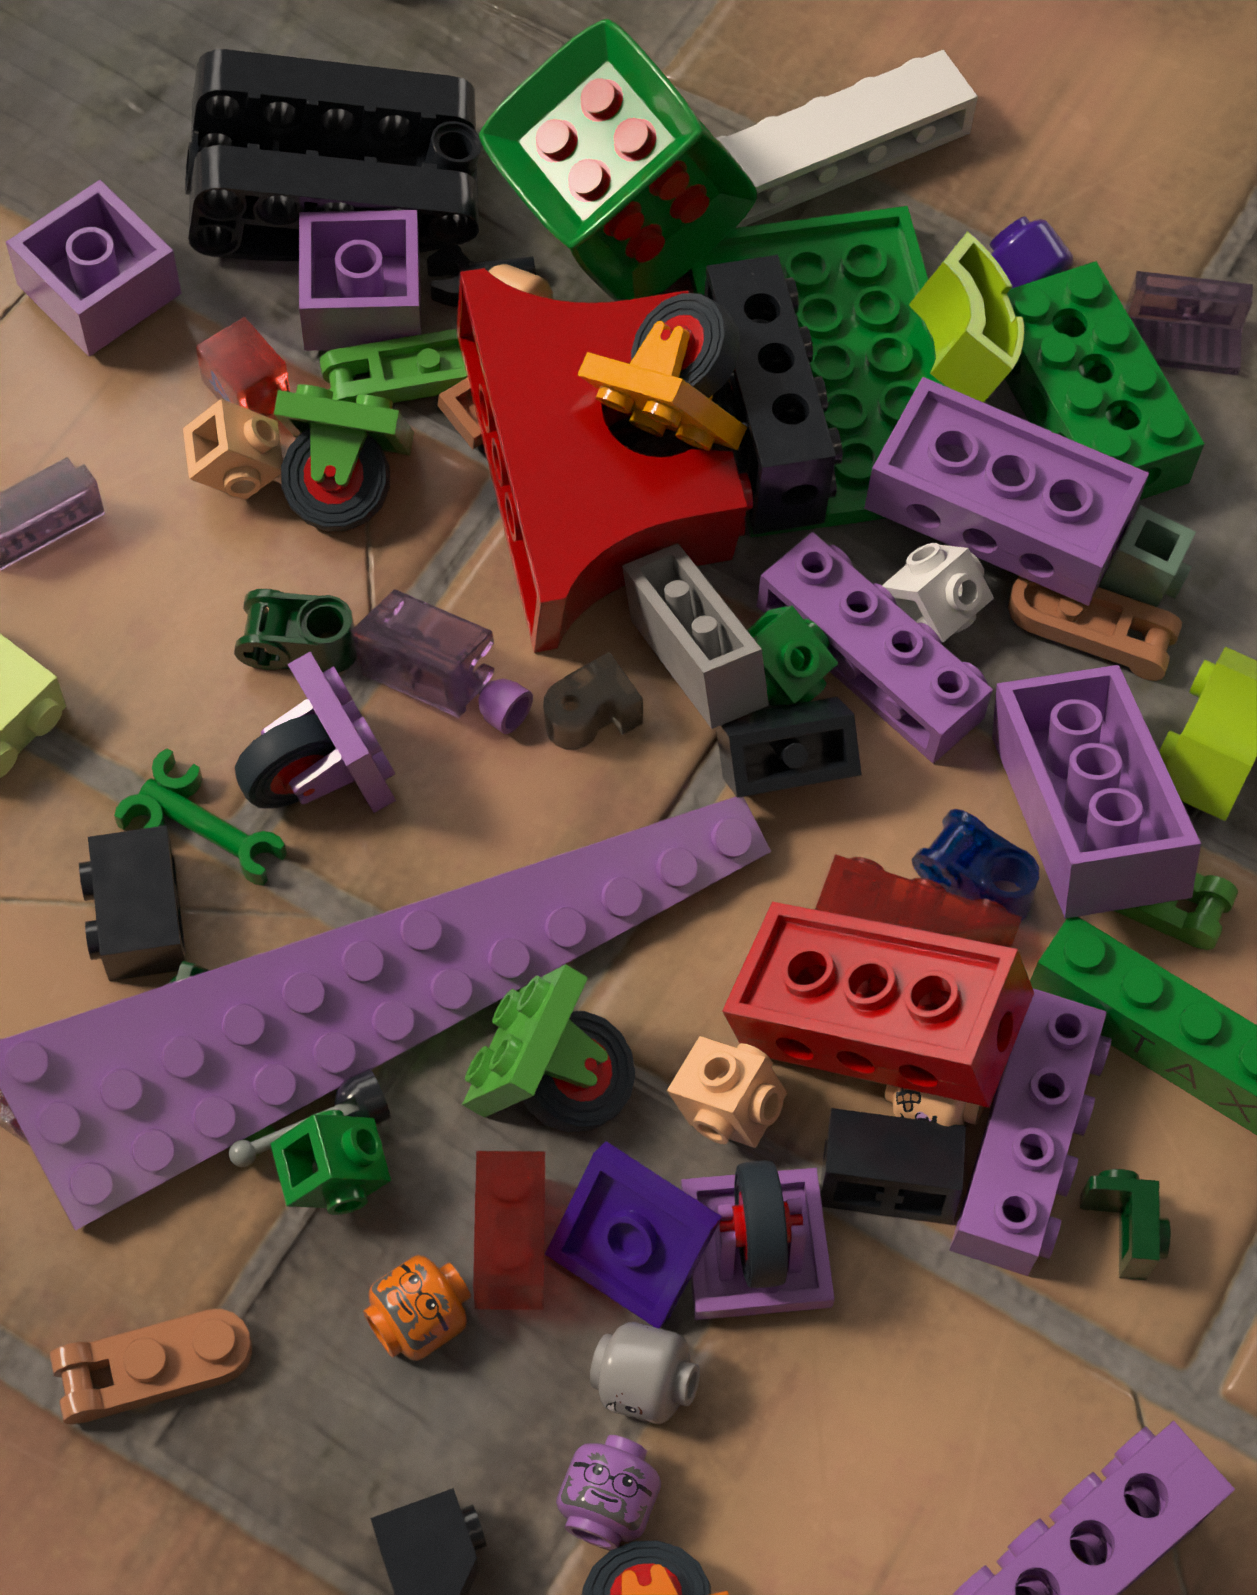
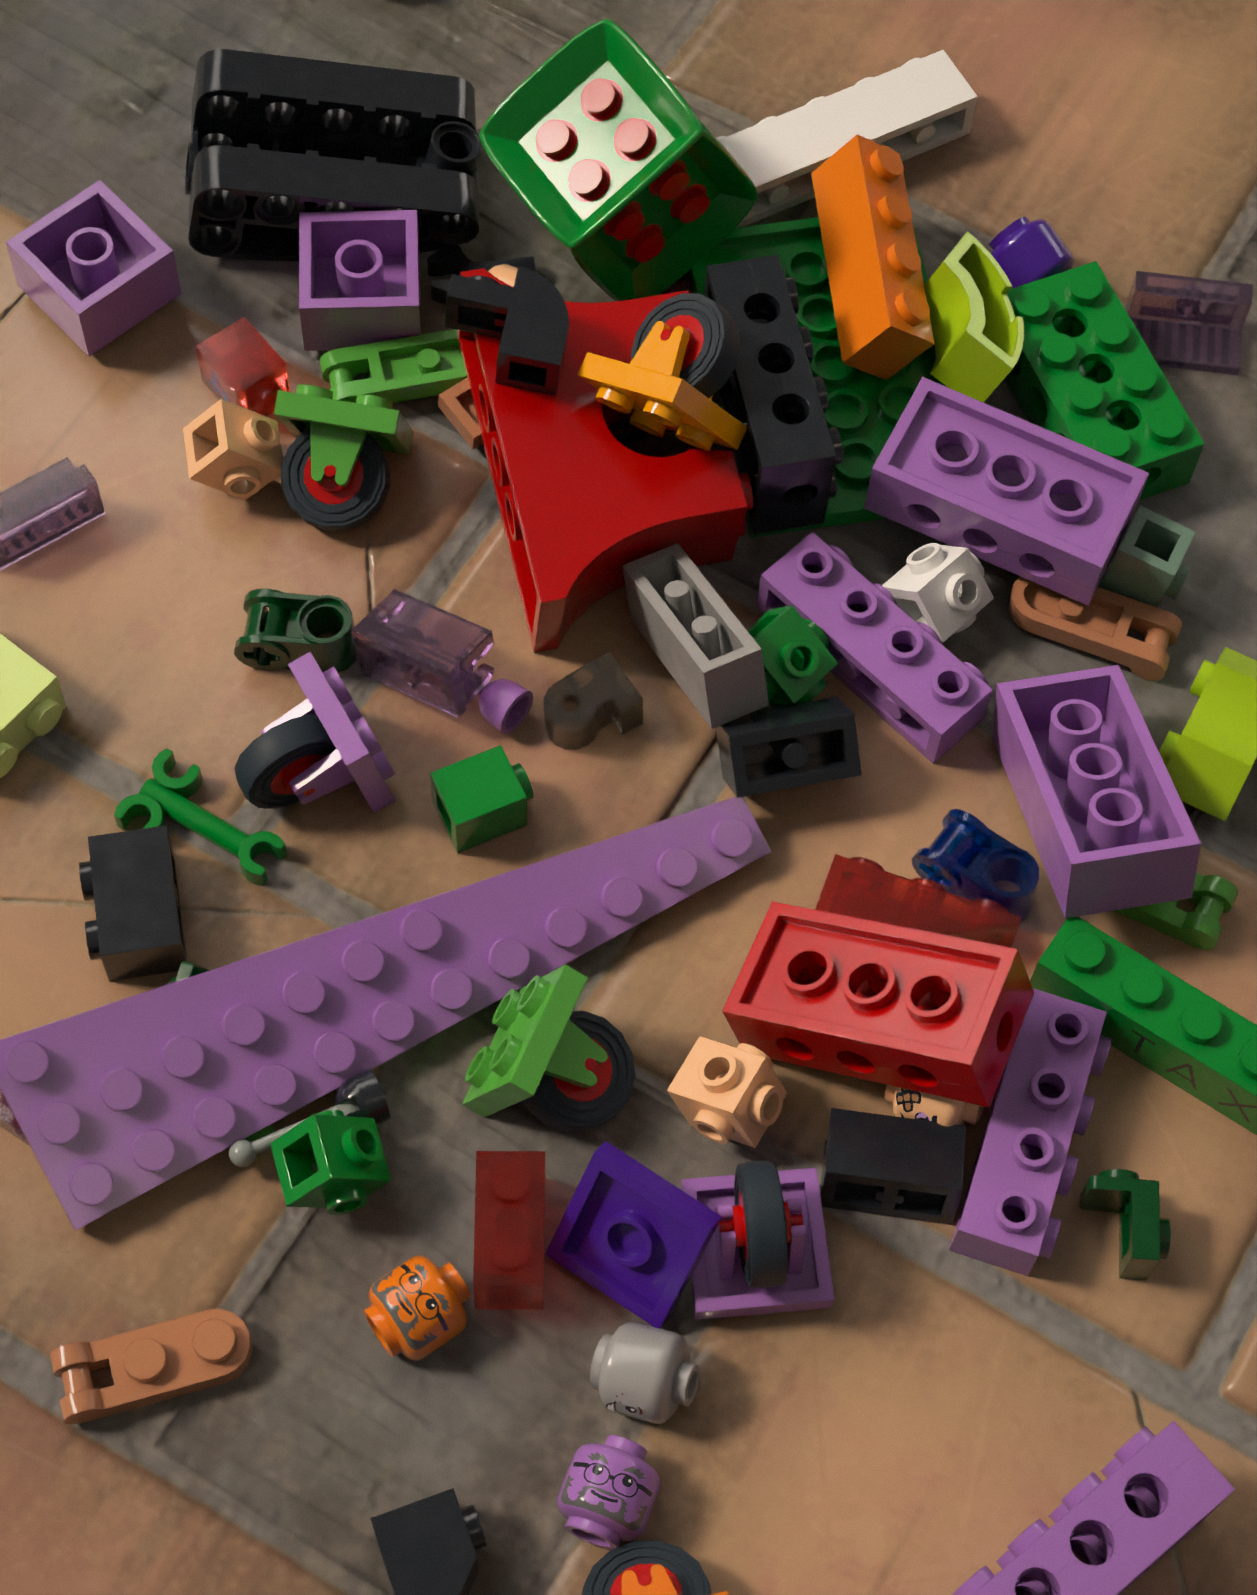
(481, 798): none -> green brick
(525, 317): none -> black brick
(872, 258): none -> orange brick

